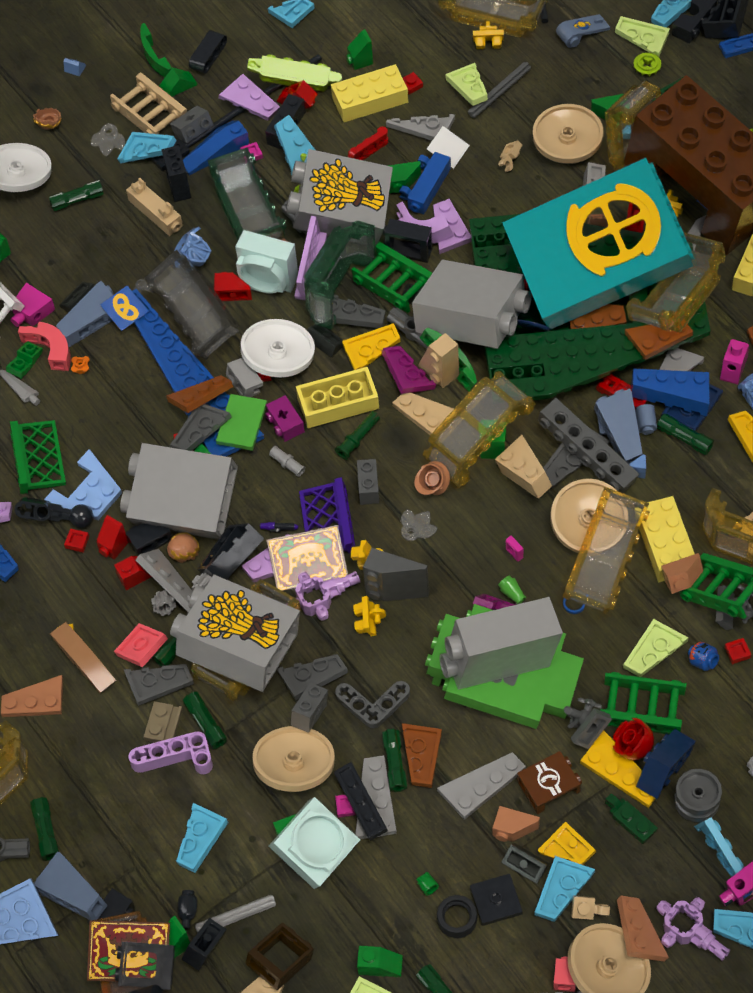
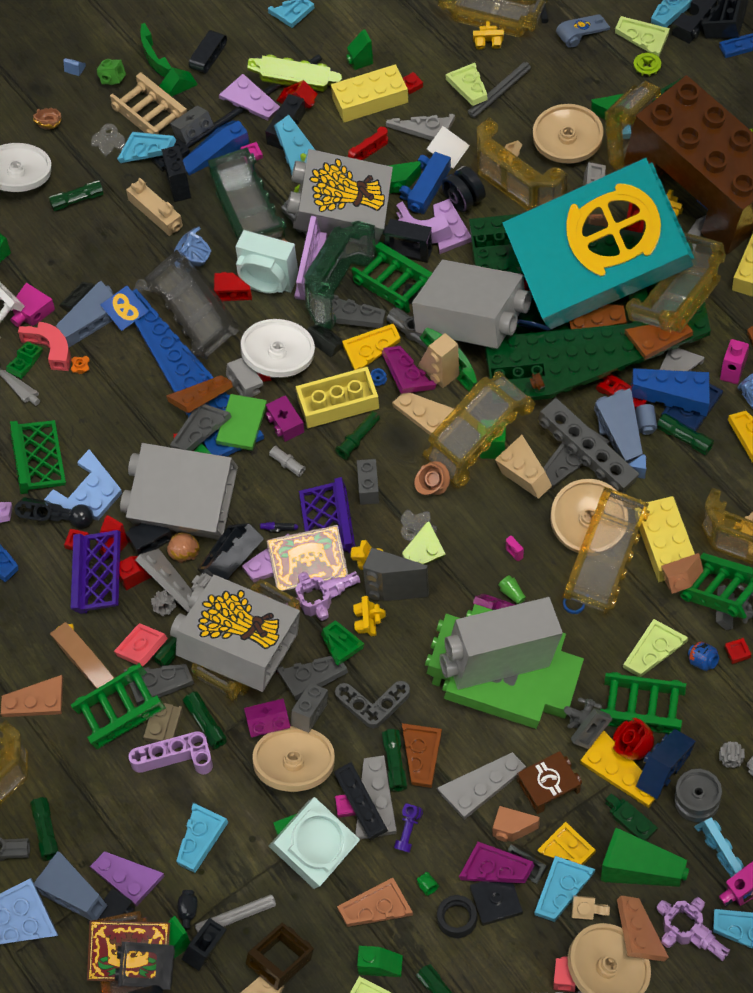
(82, 572): none -> dark purple fence
(111, 71): none -> bright green brick
(127, 876): none -> medium lavender wing
(131, 719): none -> green fence
(267, 717): none -> magenta brick
(341, 642): none -> green wing
(375, 905): none -> nougat wing
(378, 373): none -> blue plate
(411, 812): none -> dark purple bar
(424, 547): none -> lime wing
(463, 188): none -> black wheel
(495, 865): none -> magenta wing
(513, 175): none -> clear yellow windscreen
(537, 381): none -> reddish brown plate
(640, 862): none -> green slope
(731, 754): none -> light grey gear

